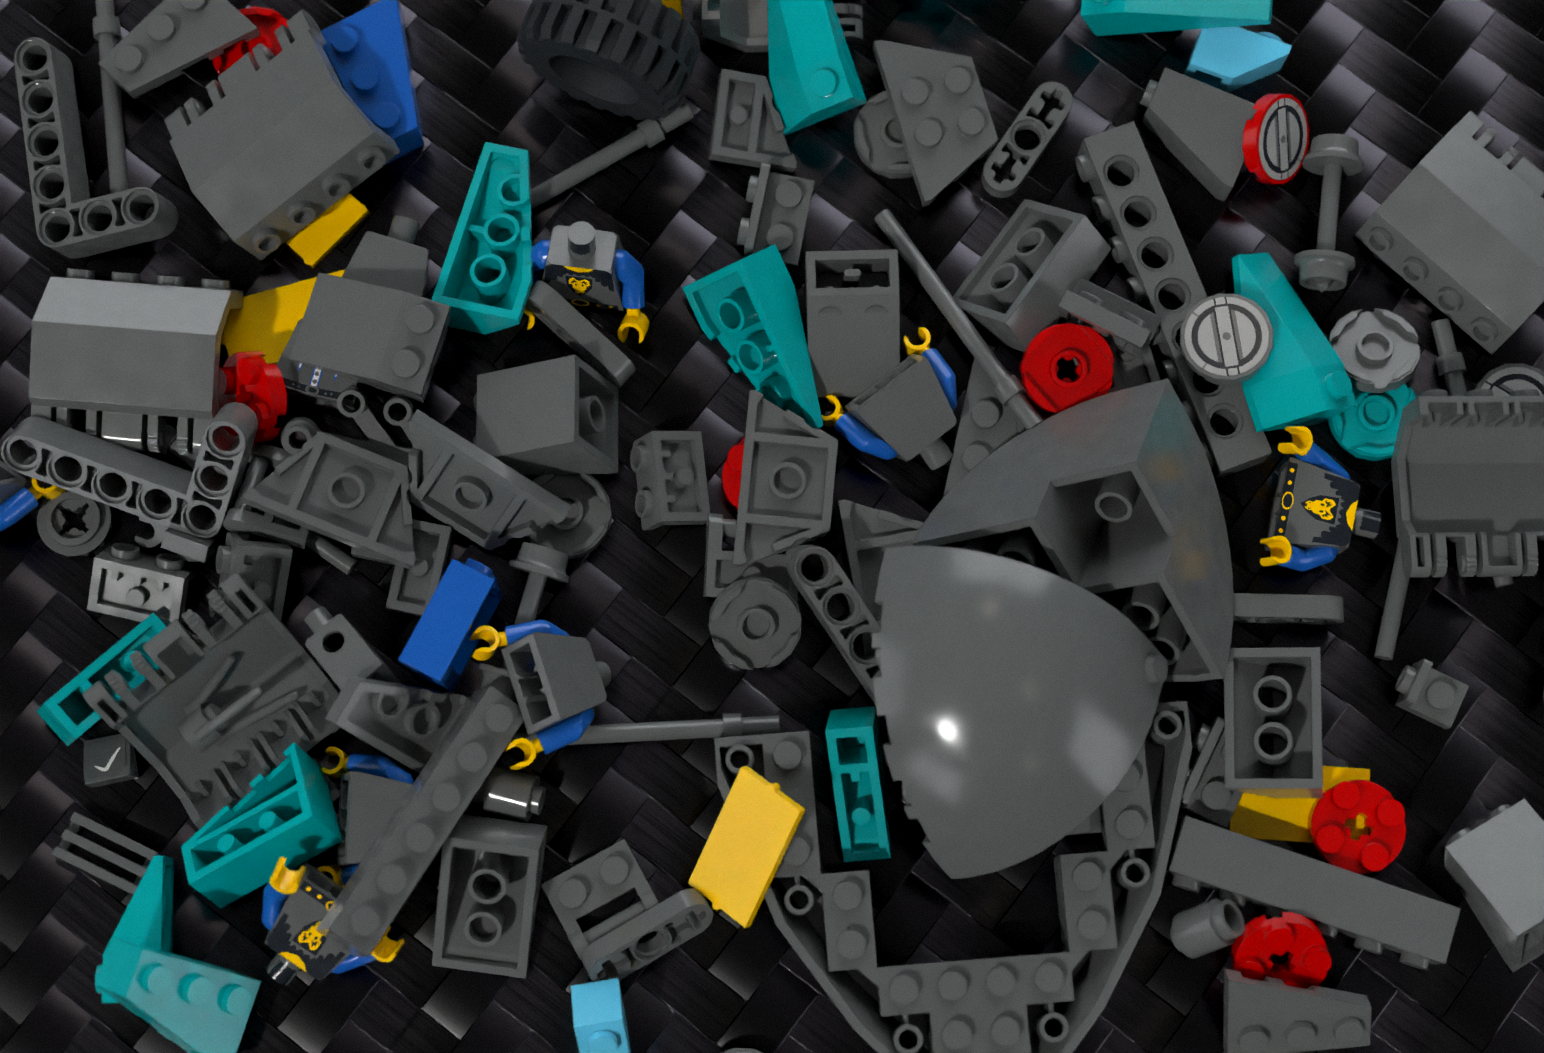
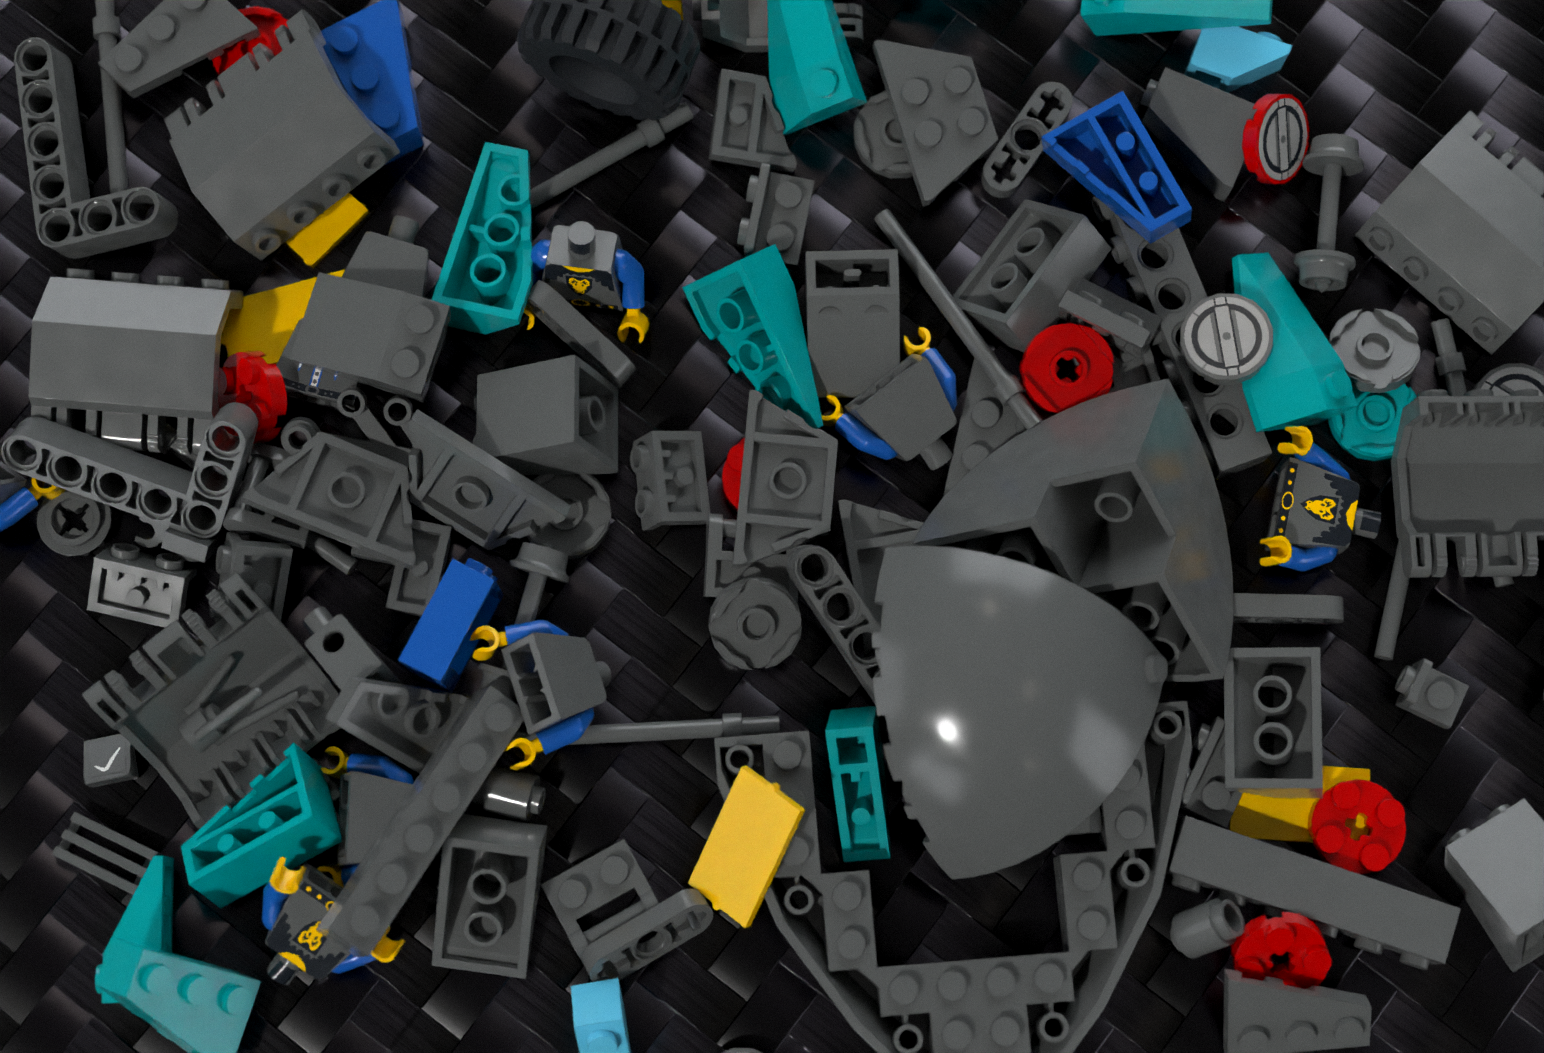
(68, 710): teal slope -> none
(1121, 167): none -> blue wedge

